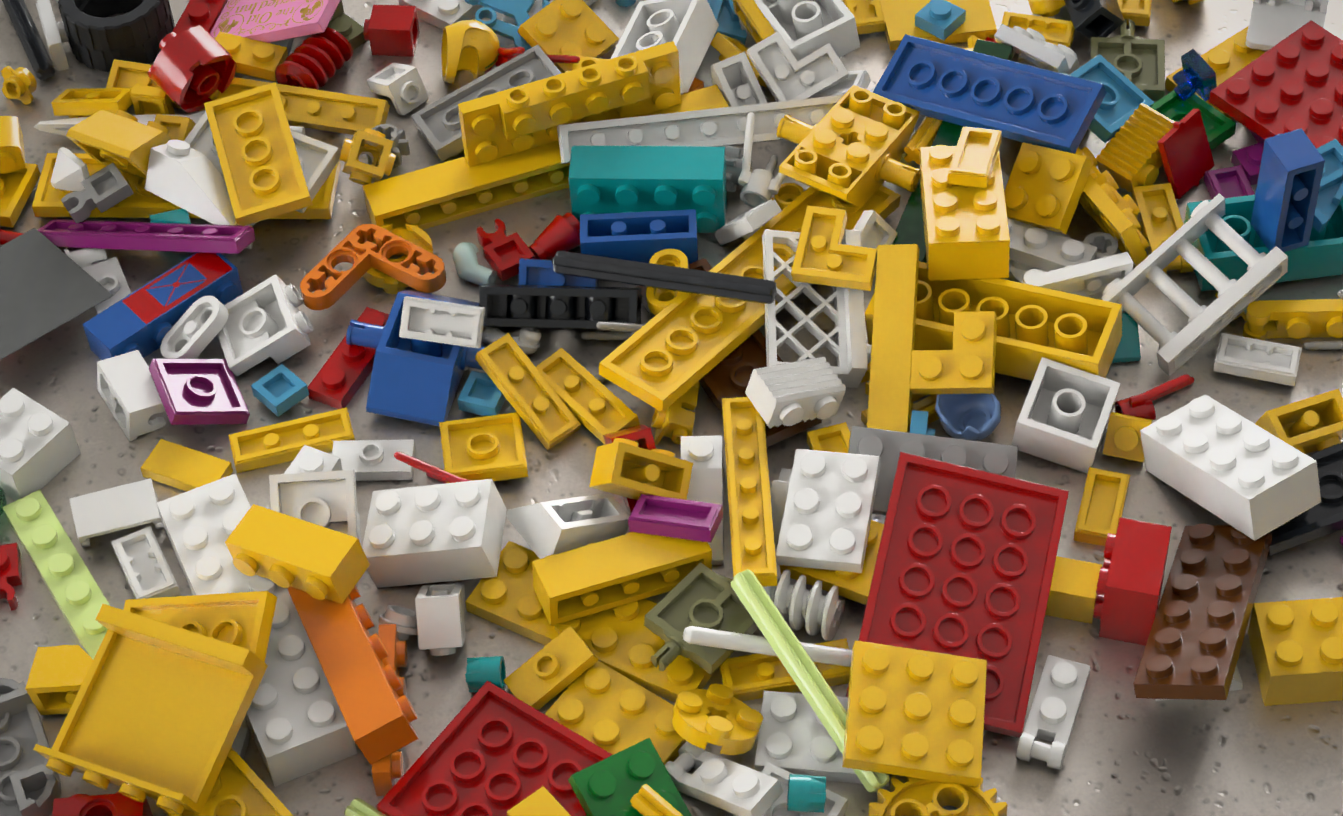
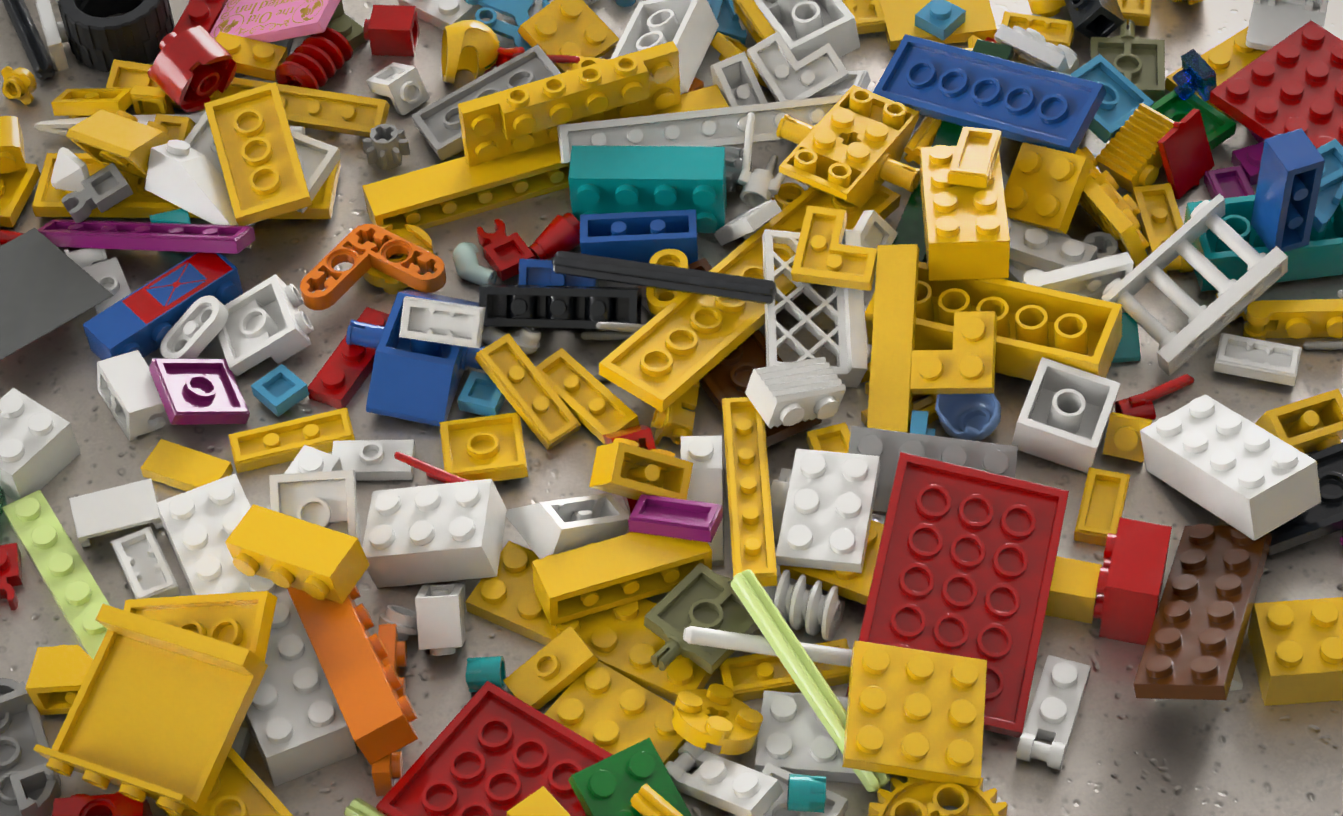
(377, 147): yellow brick -> none

